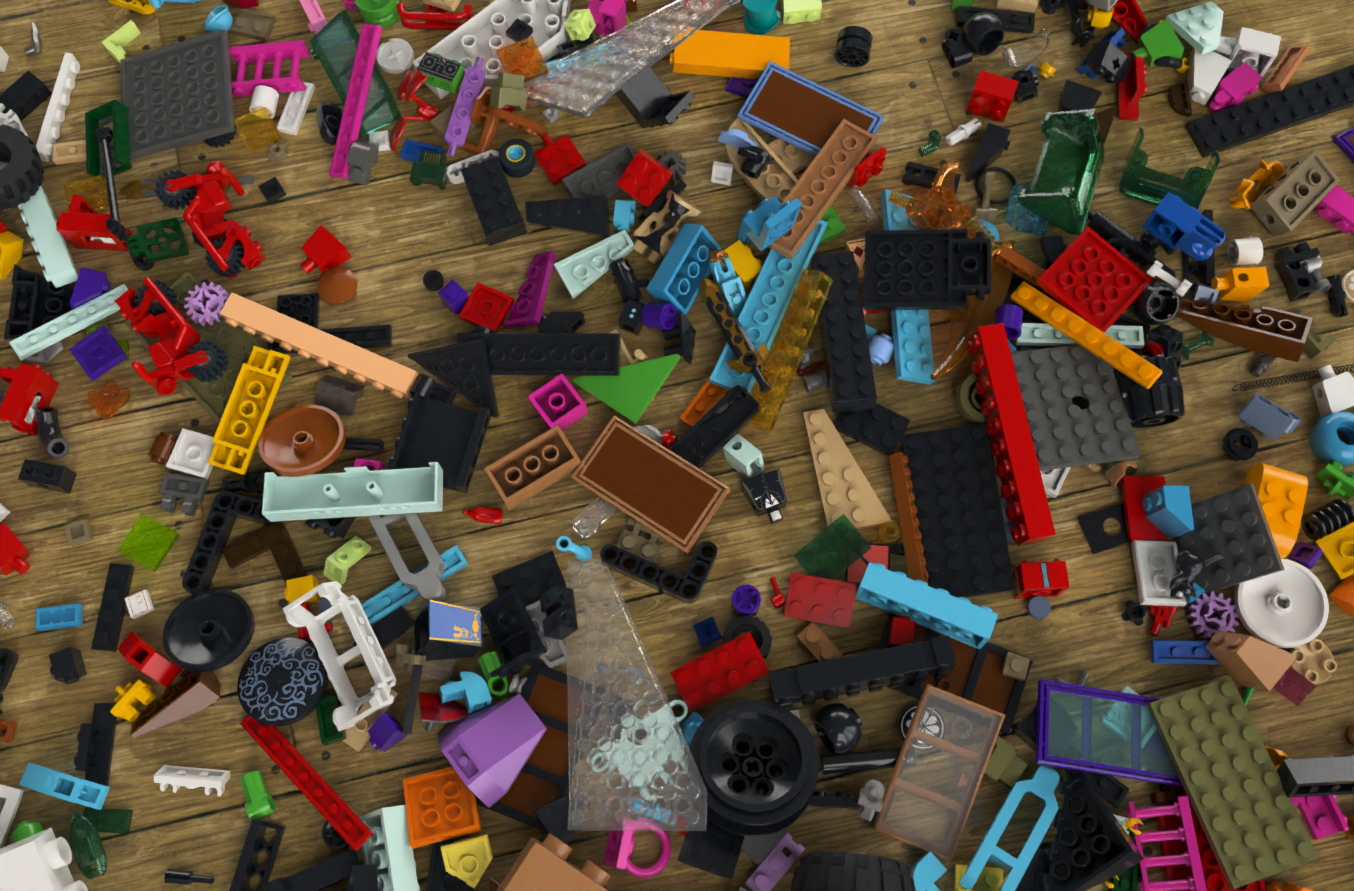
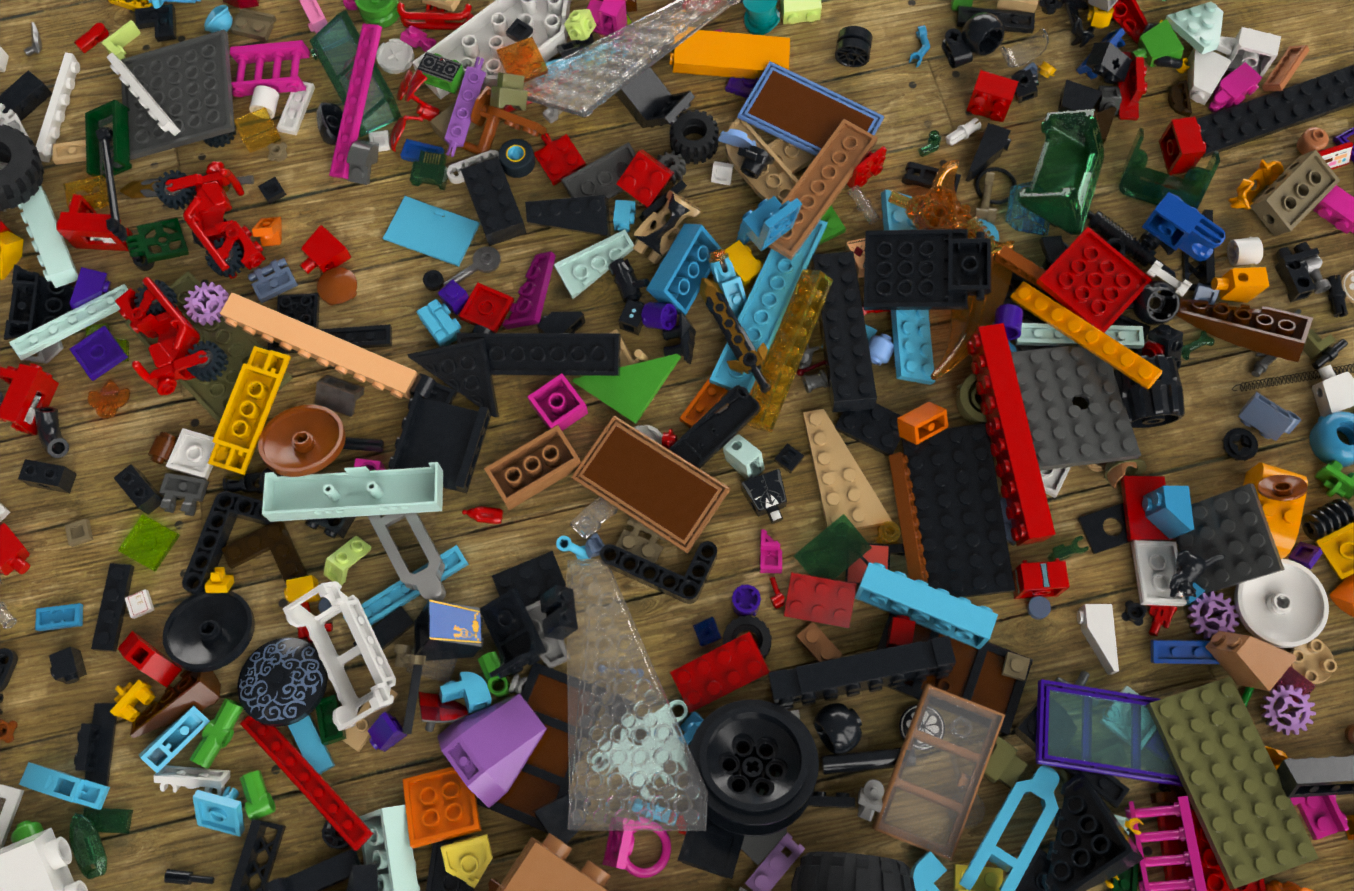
(92, 37): none -> red bar
(139, 489): none -> black brick
(145, 99): none -> white plate
(162, 19): none -> black plate
(173, 739): none -> medium azure slope
(217, 733): none -> bright green piece
(219, 581): none -> yellow tile
(219, 812): none -> medium azure tile
(269, 231): none -> orange slope
(274, 284): none -> sand blue plate
(310, 744): none -> medium azure tile
(417, 38): none -> dark pink plate
(427, 232): none -> medium azure container
(438, 323): none -> medium azure brick
(484, 260): none -> flat silver piece
(594, 545): none -> sand blue tile
(694, 123): none -> black tyre
(770, 554): none -> dark pink slope
(789, 458): none -> black tile
(922, 35): none -> dark azure arm
(922, 422): none -> orange brick
(1066, 552): none -> clear green plate
(1099, 630): none -> white slope
(1109, 98): none -> dark grey bracket
(1182, 145): none -> red brick
(1282, 487): none -> dark orange dish
(1283, 701): none -> lavender gear
(1312, 139): none -> nougat head
(1329, 354): none -> black bar
(1337, 155): none -> slope

